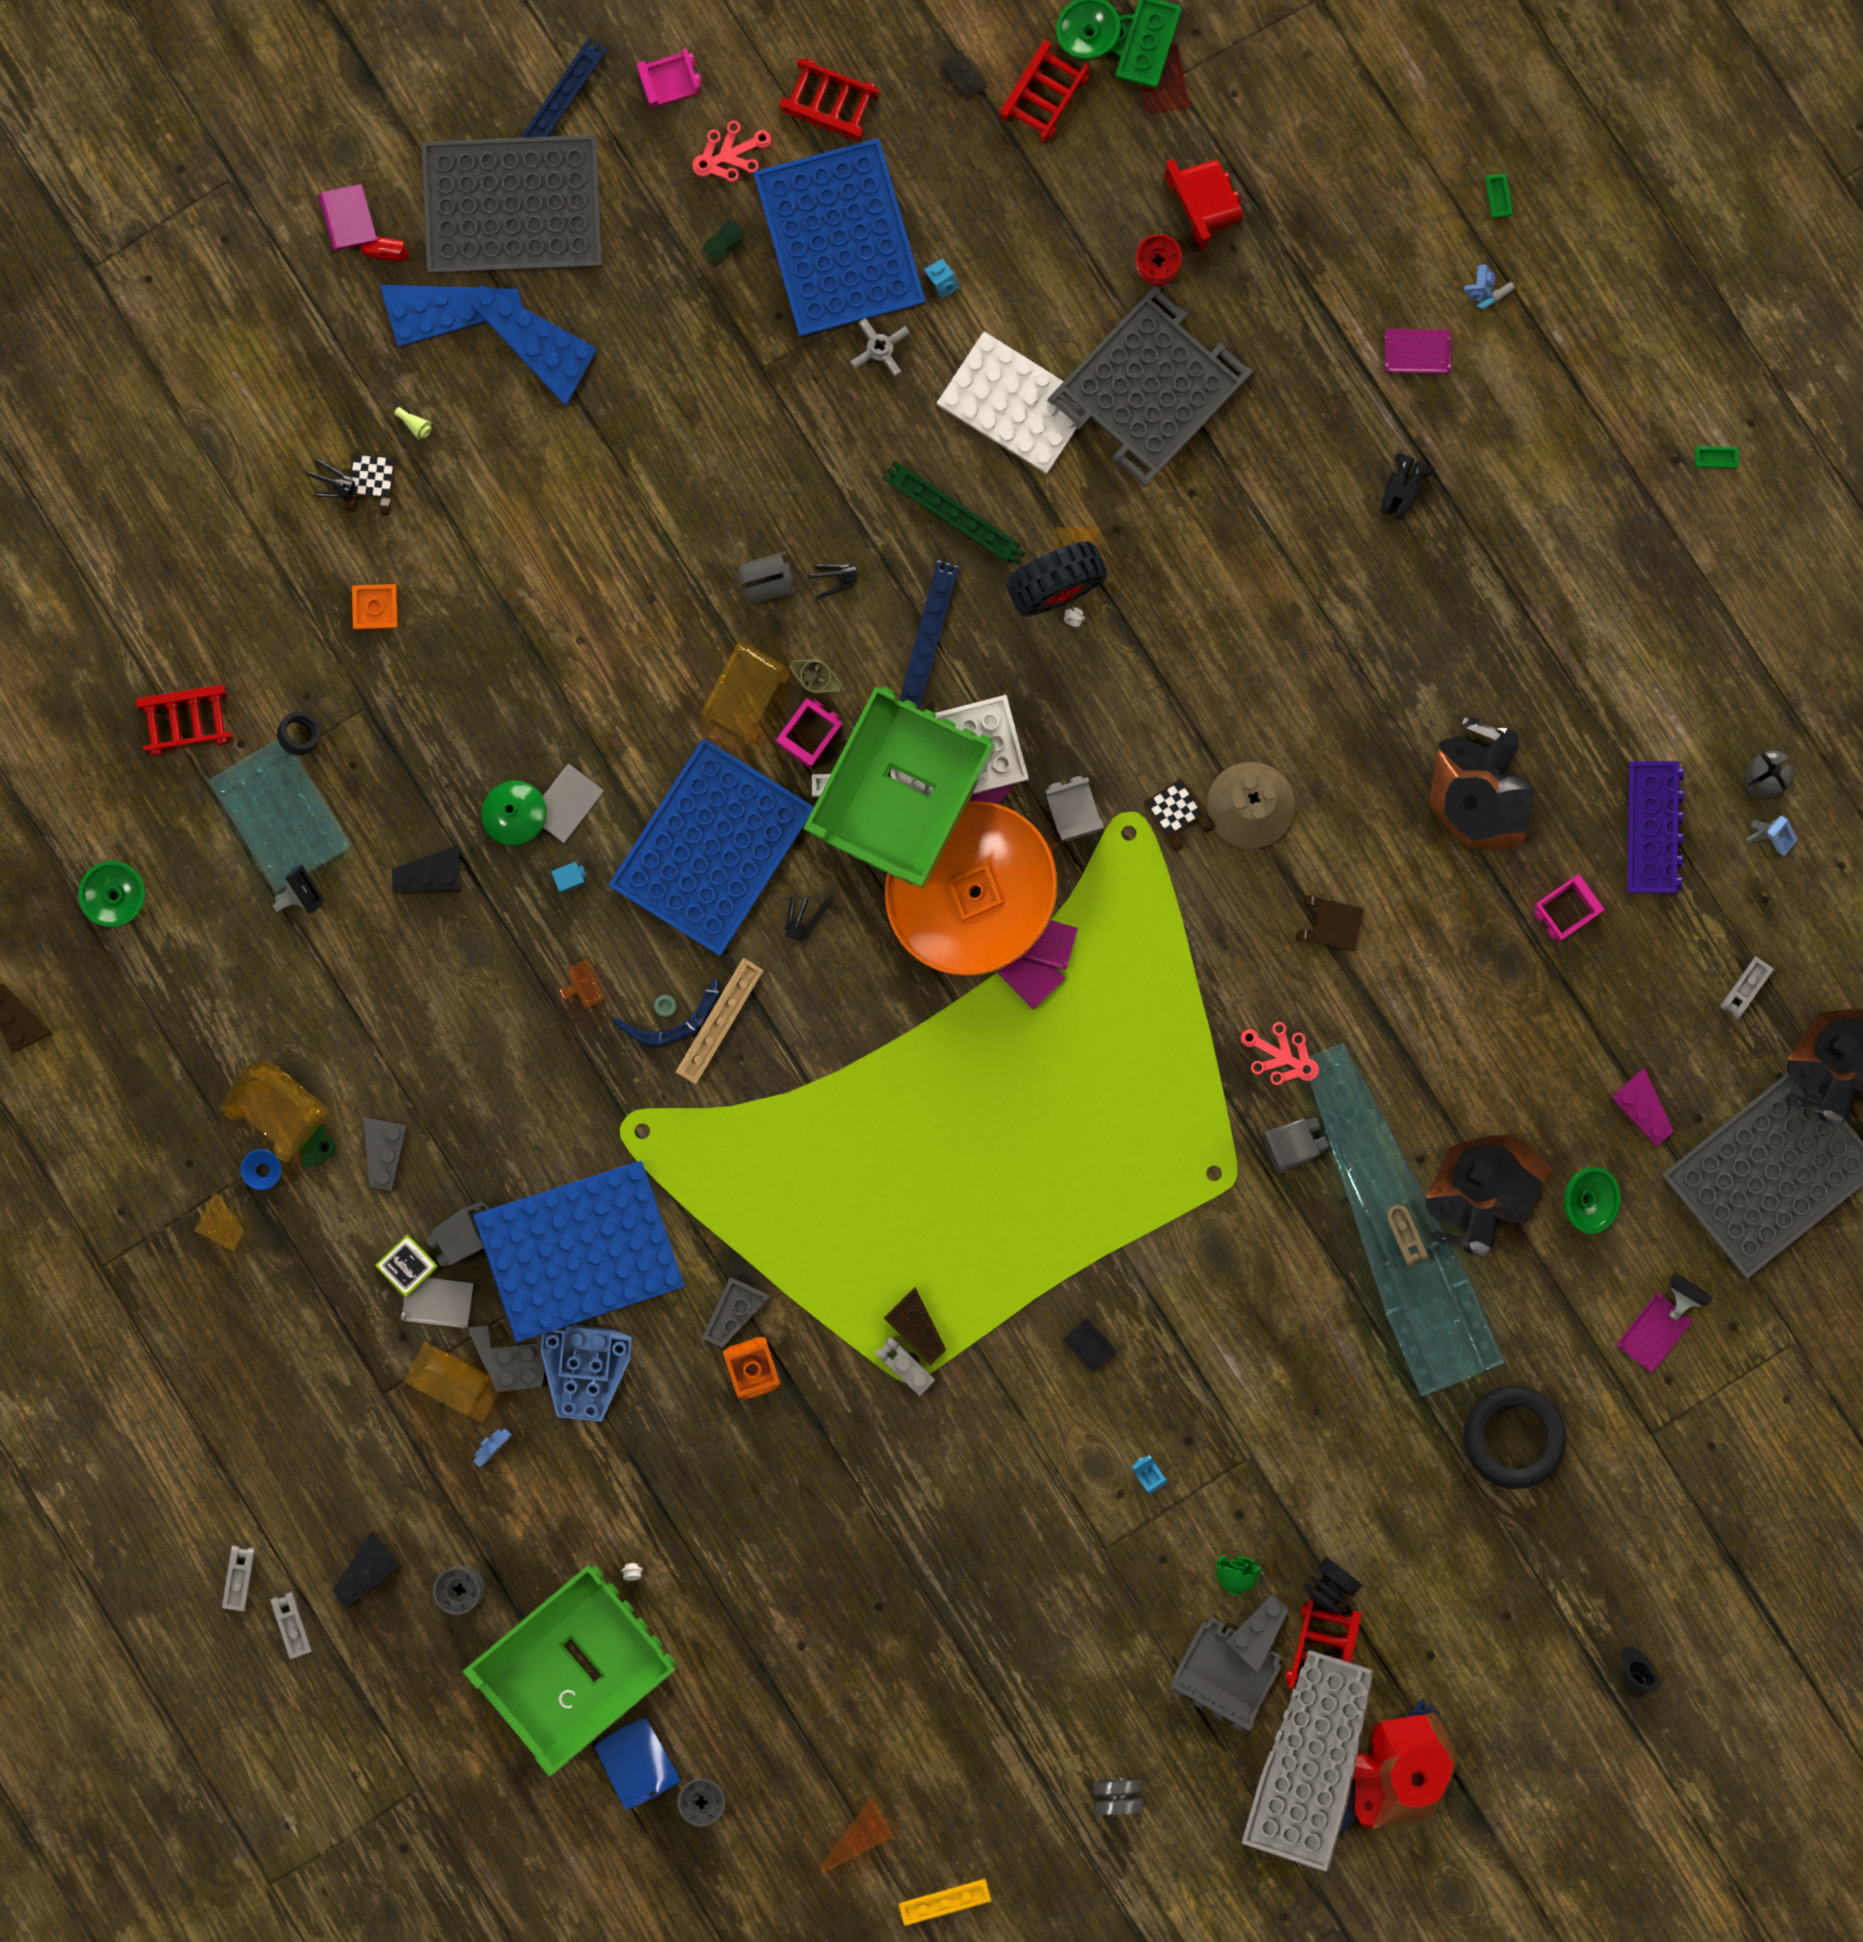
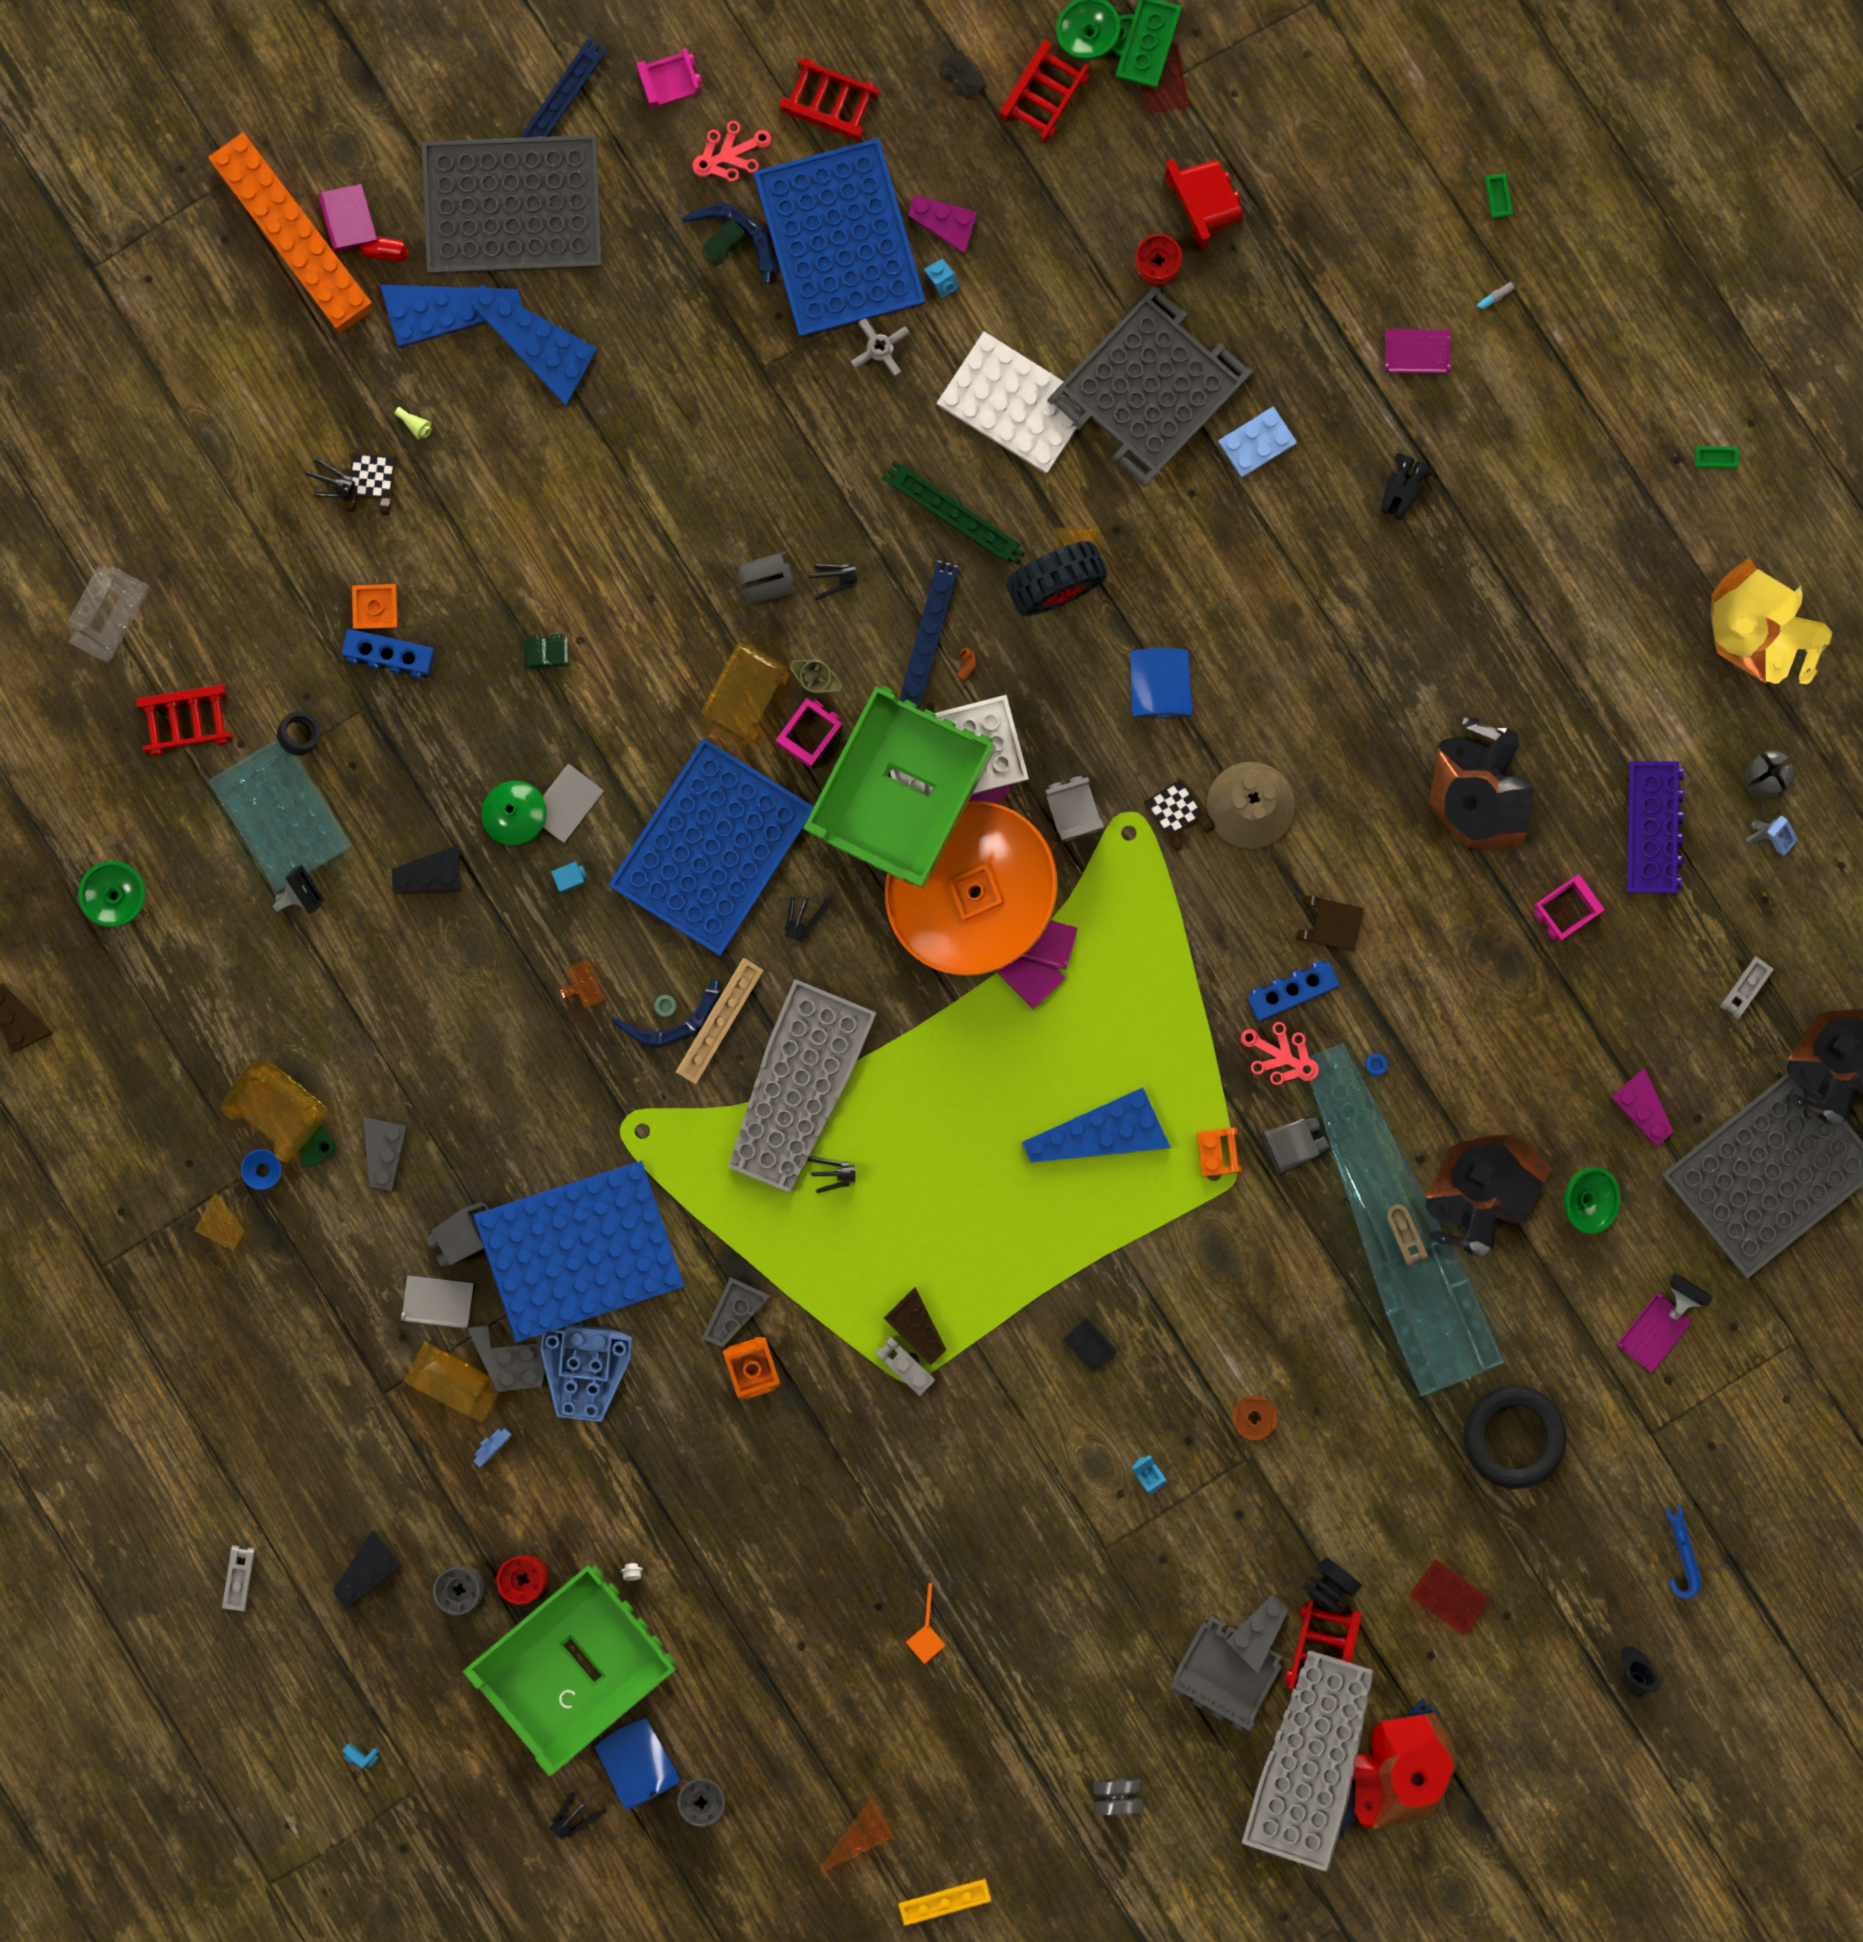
(106, 612): none -> clear windscreen
(291, 233): none -> orange brick
(291, 1626): light grey plate -> none
(354, 1756): none -> dark azure bracket
(357, 640): none -> blue brick
(406, 1266): tile -> none
(511, 1584): none -> red wheel
(546, 652): none -> clear green brick
(563, 1826): none -> black plant
(753, 230): none -> dark blue animal
(799, 1083): none -> light grey wing
(818, 783): white tile -> none
(845, 1173): none -> black plant
(926, 1641): none -> orange piece
(944, 220): none -> magenta wing
(969, 663): none -> dark orange arm
(1074, 617): white plate -> none
(1111, 1129): none -> blue wing
(1160, 683): none -> blue piece
(1211, 1152): none -> orange plate
(1237, 1575): green cylinder -> none
(1257, 442): none -> light blue plate
(1263, 1408): none -> dark orange plate
(1326, 982): none -> blue brick
(1376, 1064): none -> blue tile
(1449, 1597): none -> clear red plate
(1484, 284): medium blue bracket -> none
(1687, 1556): none -> blue piece
(1759, 628): none -> light yellow piece

